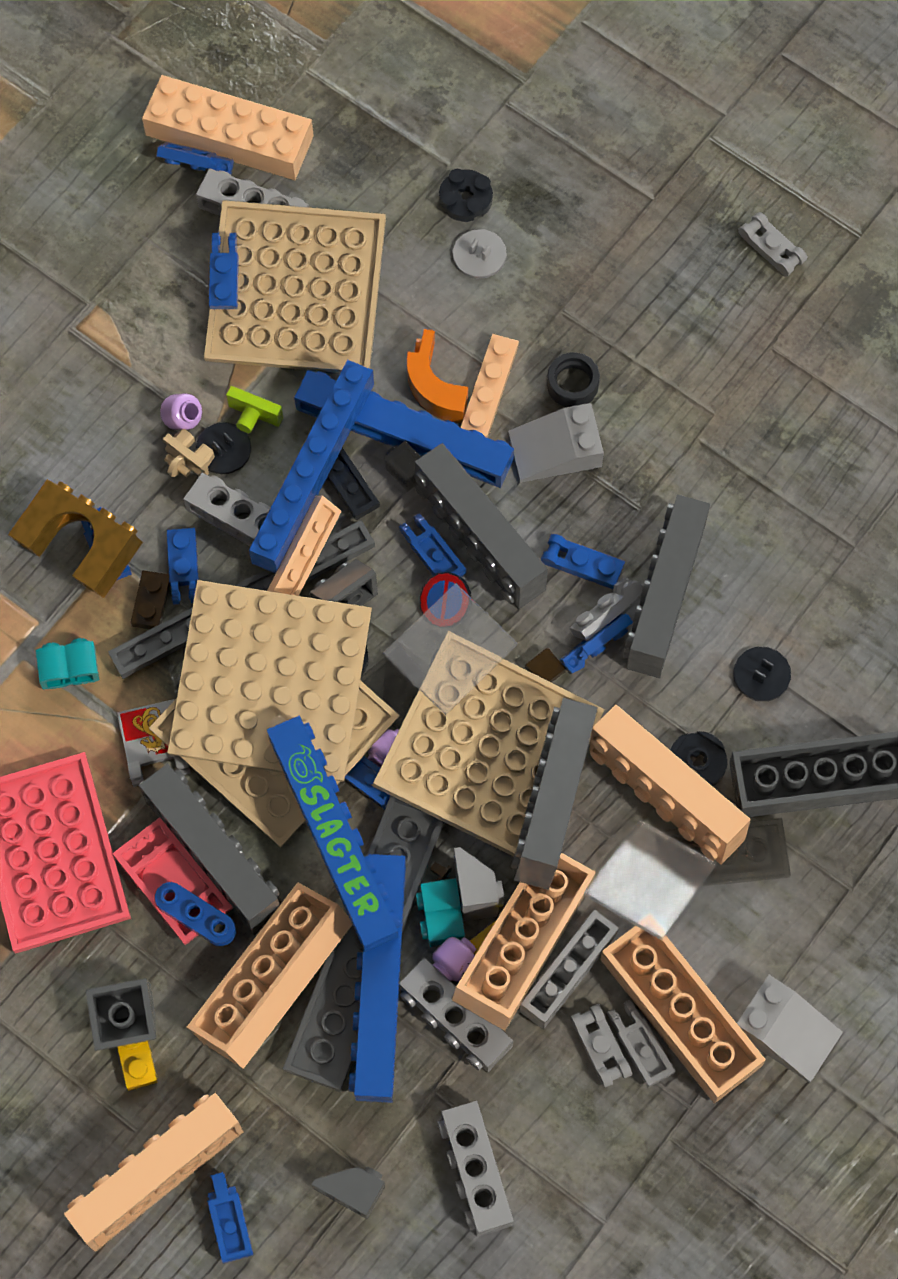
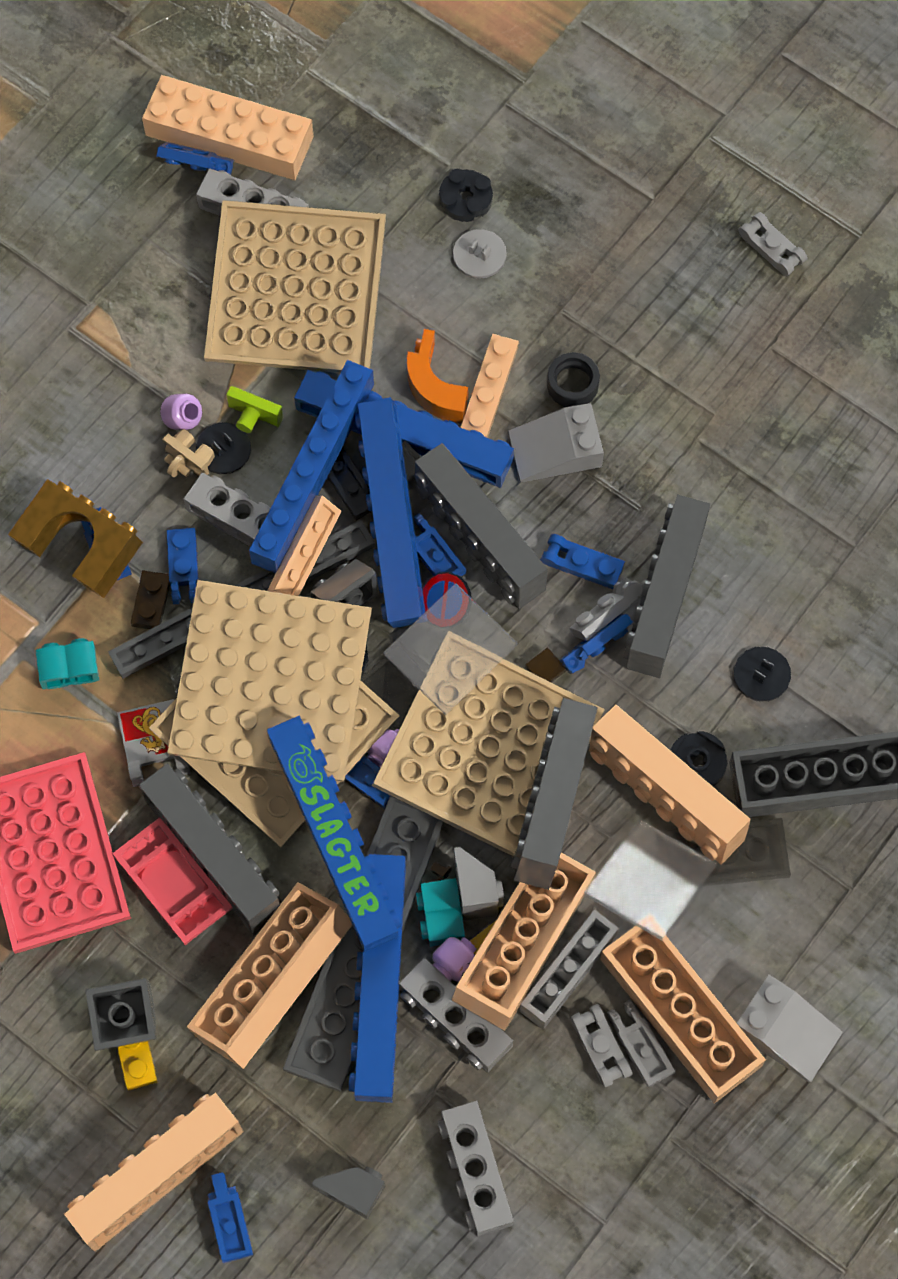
(203, 923): blue plate -> none
(224, 274): blue hinge -> none
(391, 512): none -> blue brick

